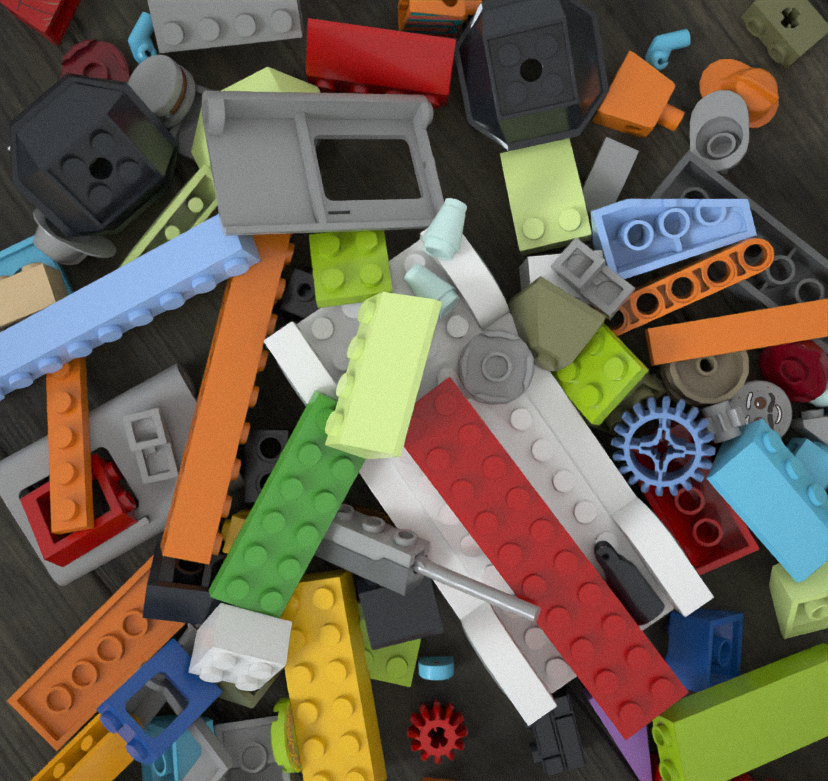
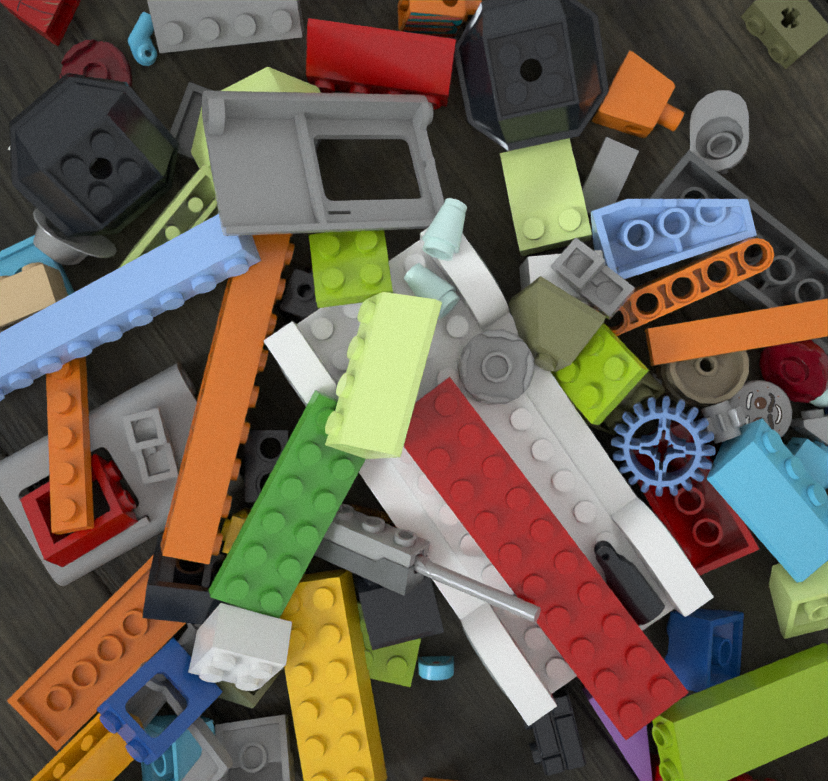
(164, 88): light grey head -> none
(284, 738): lime tile -> none
(442, 743): red gear -> none
(663, 45): medium azure arm -> none
(754, 85): orange piece -> none

